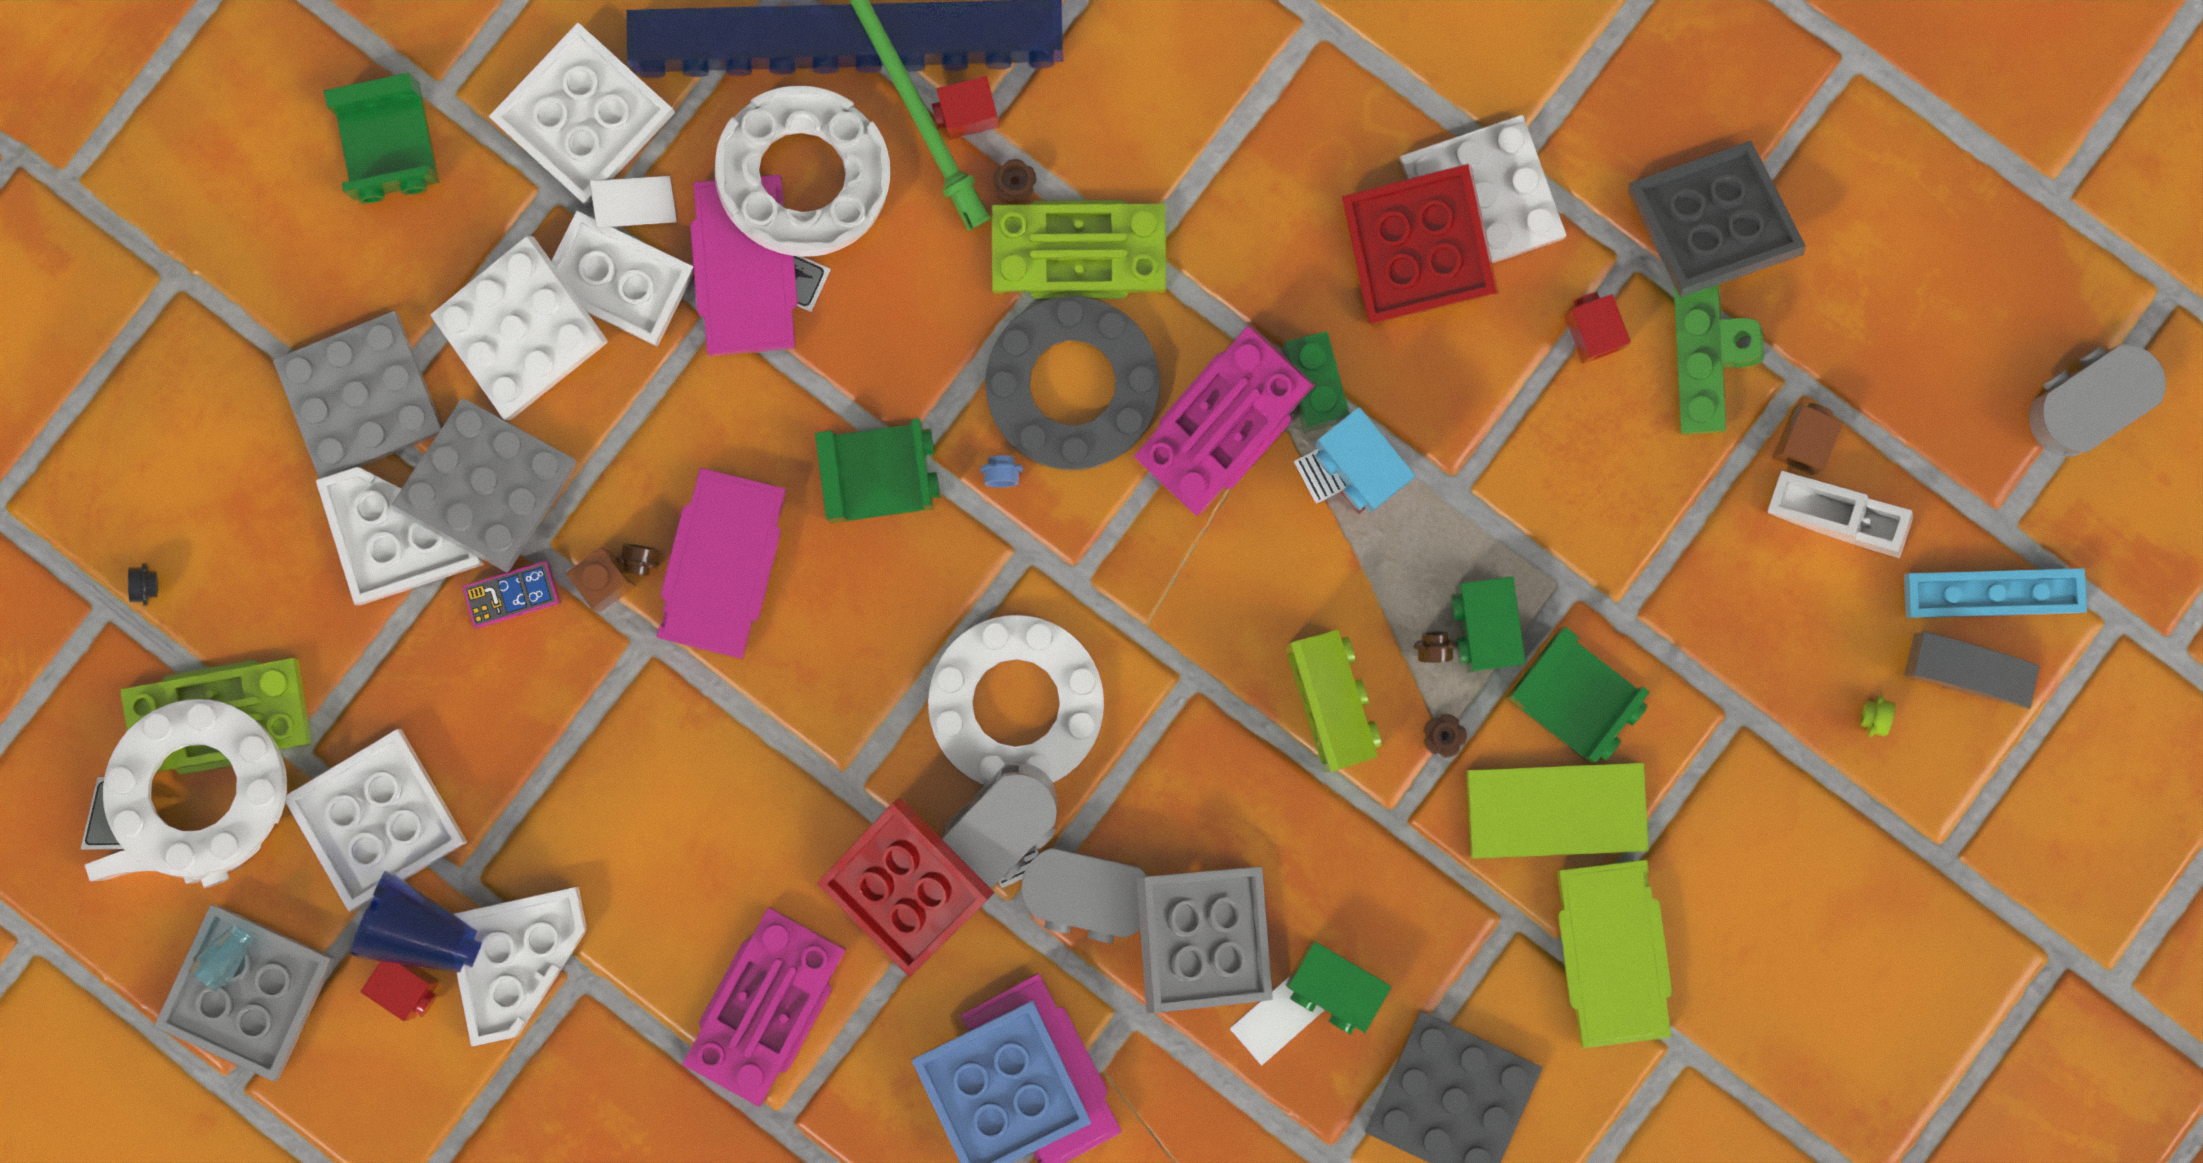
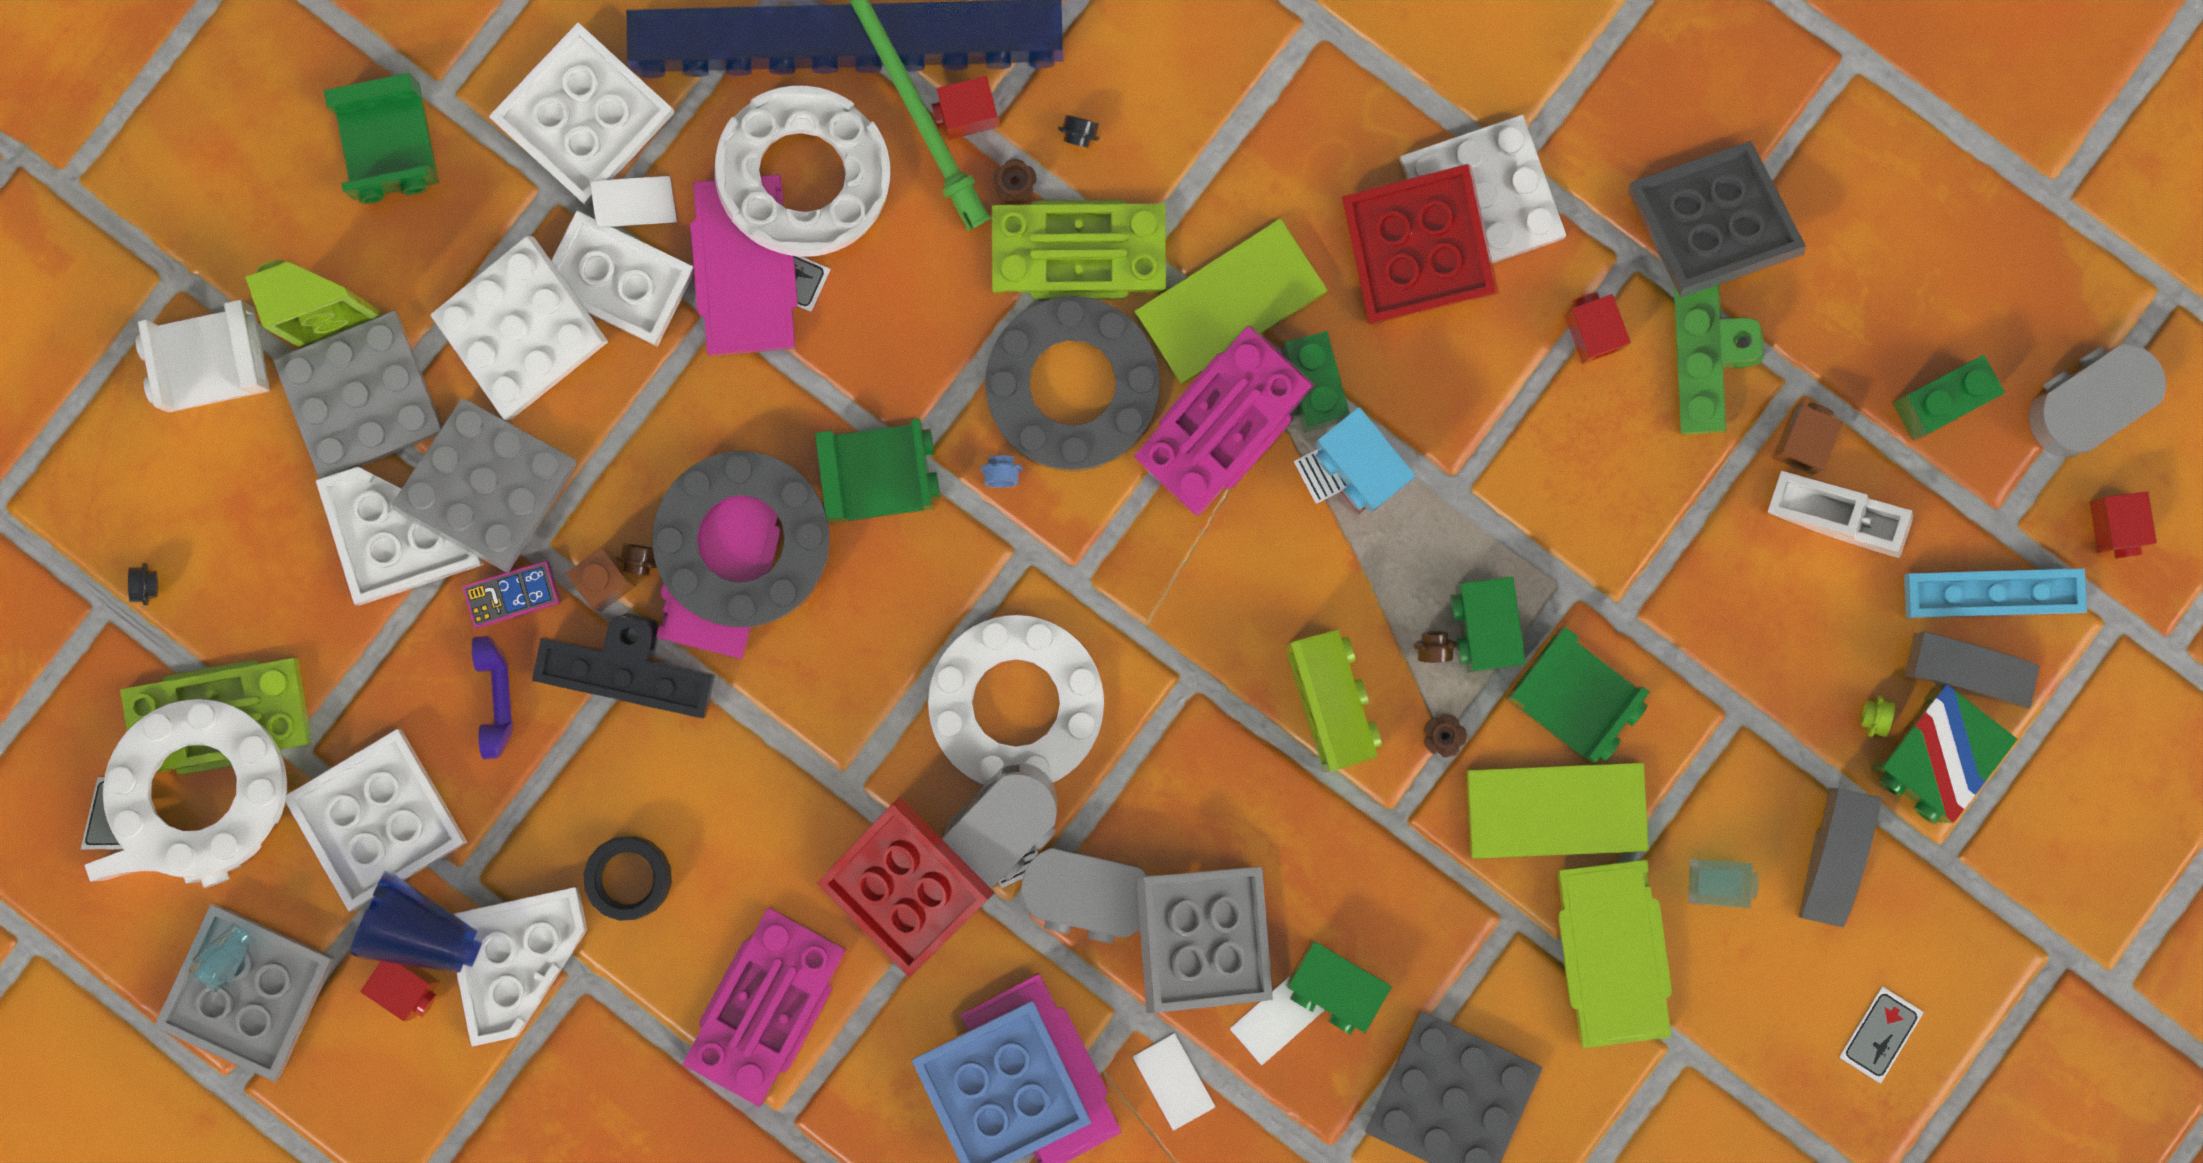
(203, 358): none -> white panel
(303, 304): none -> lime slope
(494, 736): none -> dark purple bar
(596, 864): none -> black tyre
(625, 669): none -> black plate
(754, 601): none -> dark grey plate
(1079, 131): none -> black plate
(1173, 1081): none -> white sticker
(1247, 286): none -> lime tile
(1722, 883): none -> clear light blue brick
(1839, 856): none -> dark grey slope
(1881, 1035): none -> sticker
(1945, 756): none -> panel
(1948, 397): none -> green brick
(2123, 524): none -> red brick

